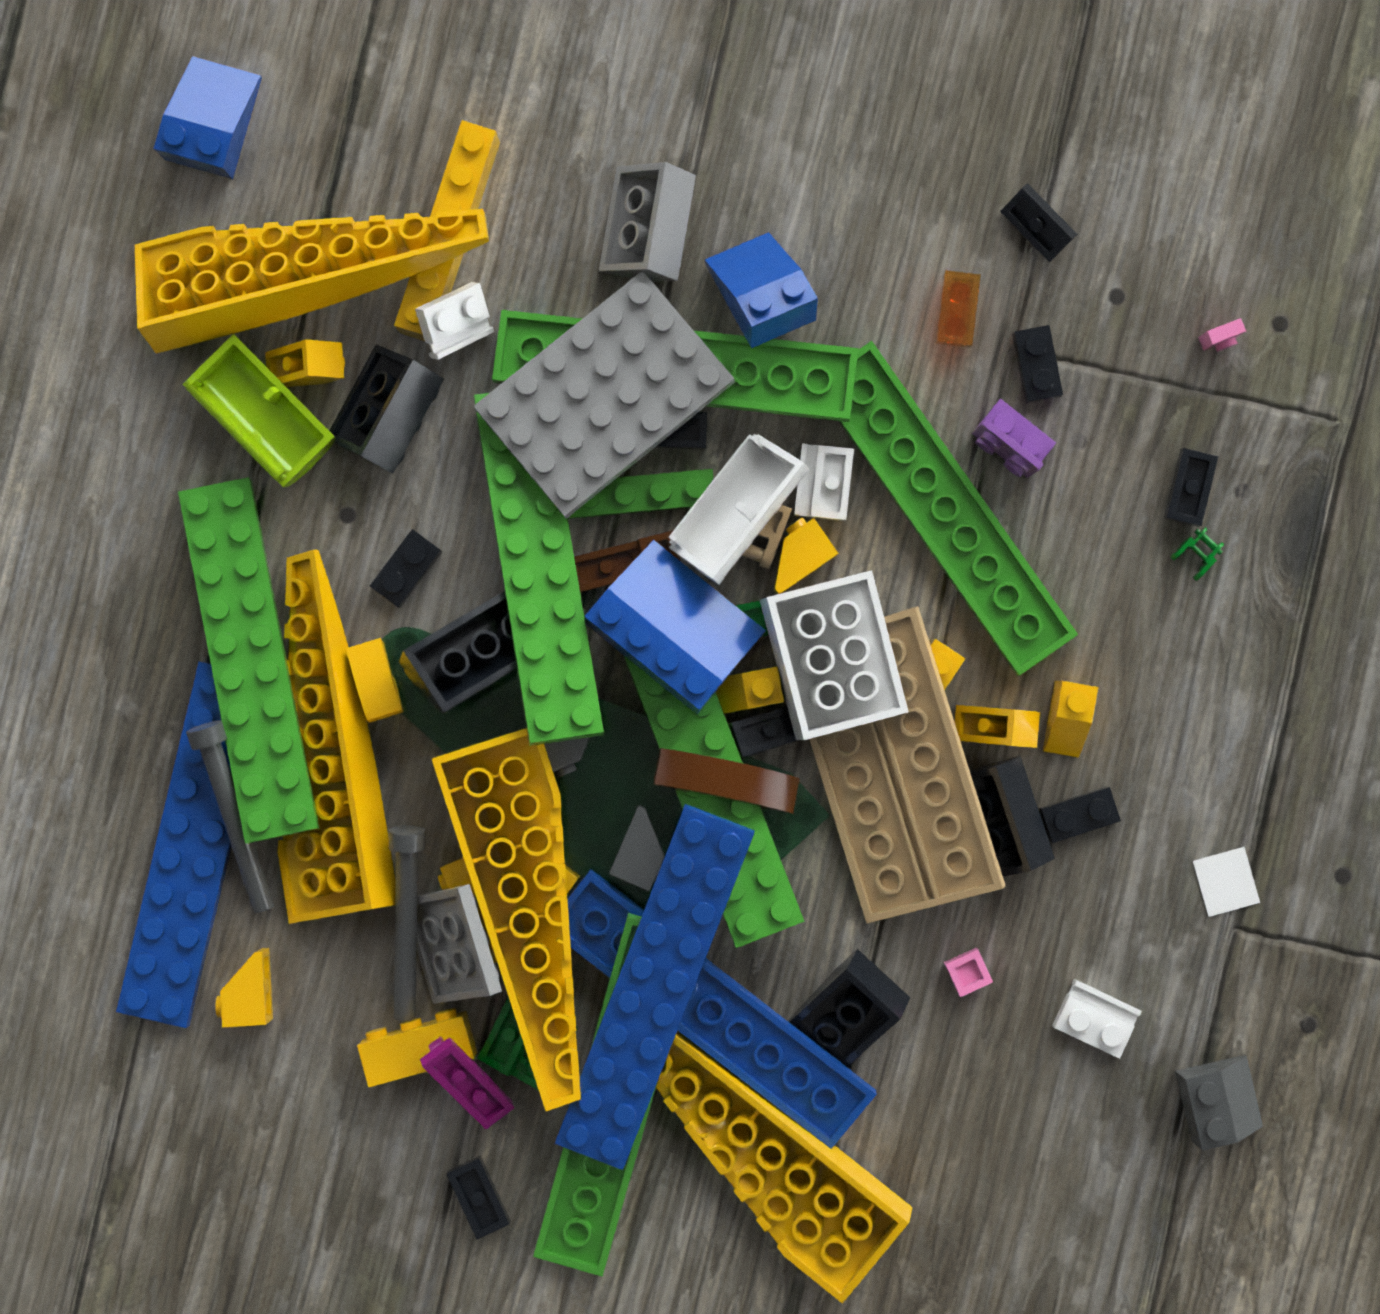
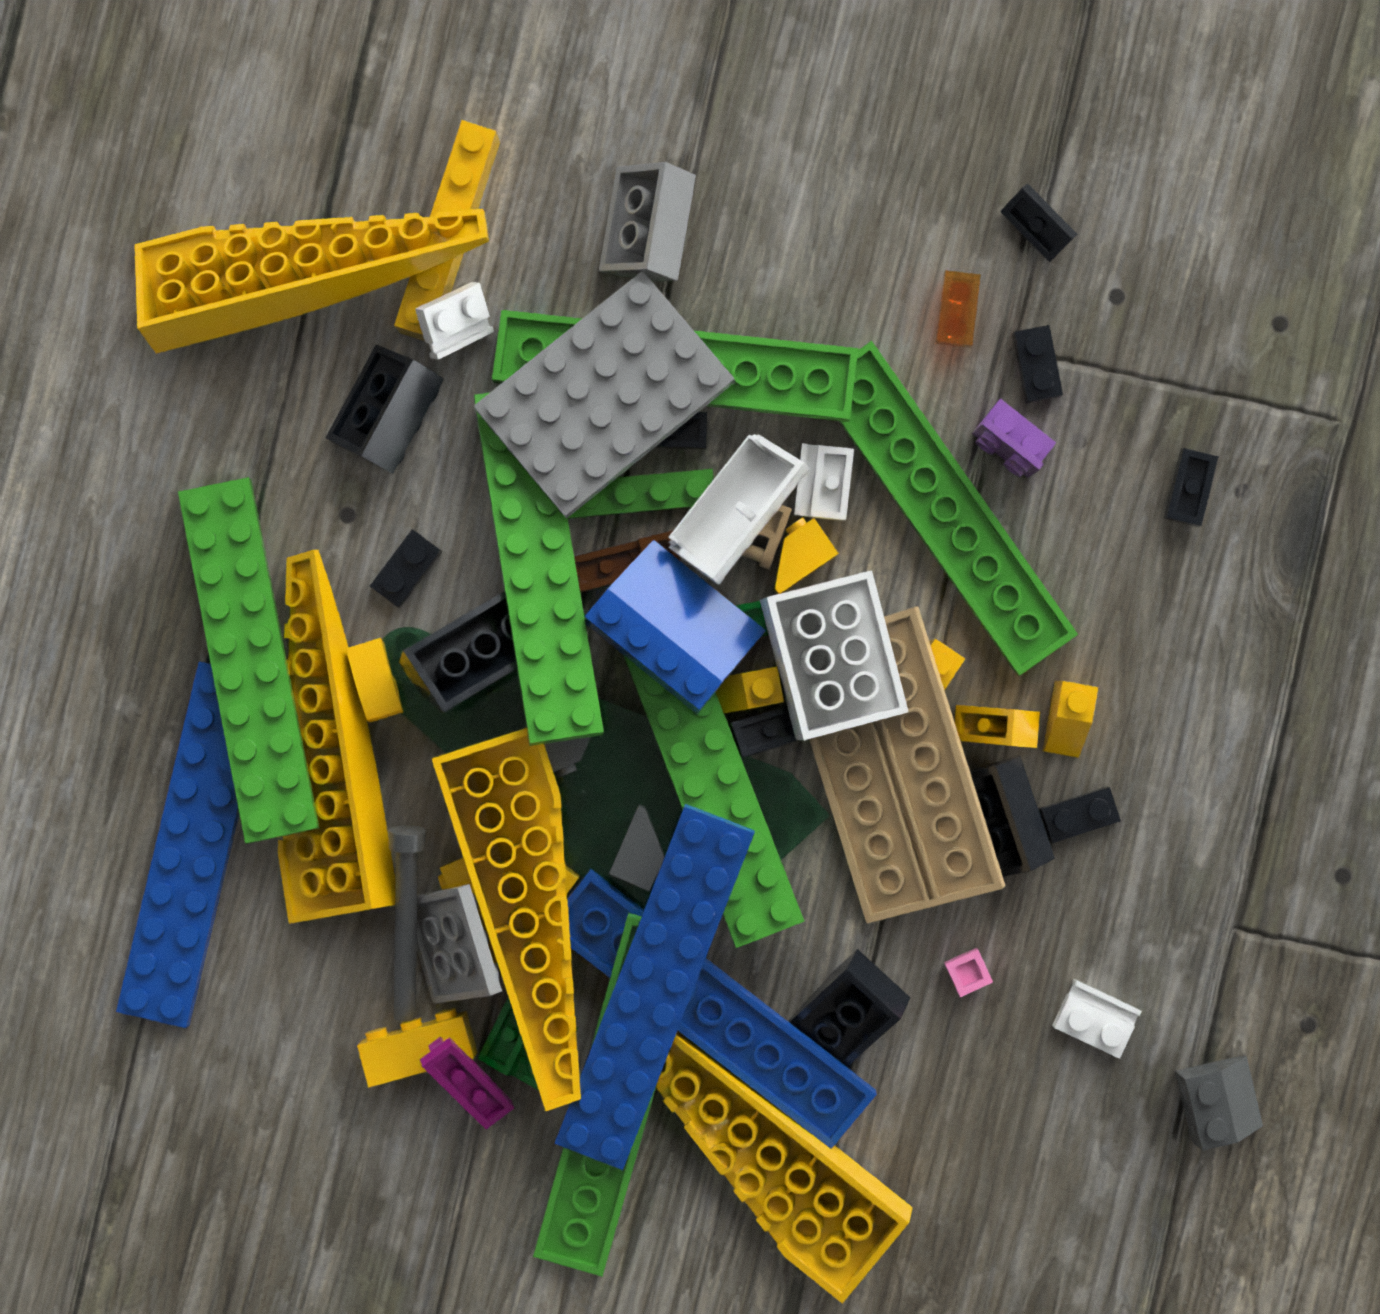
(208, 117): slope -> none
(208, 739): dark grey piece -> none
(248, 994): yellow slope -> none
(259, 412): lime container -> none
(307, 362): yellow slope -> none
(478, 1197): black plate -> none
(726, 780): reddish brown slope -> none
(763, 289): blue slope -> none
(1207, 560): green piece -> none
(1222, 336): bright pink plate -> none
(1226, 881): white sticker -> none

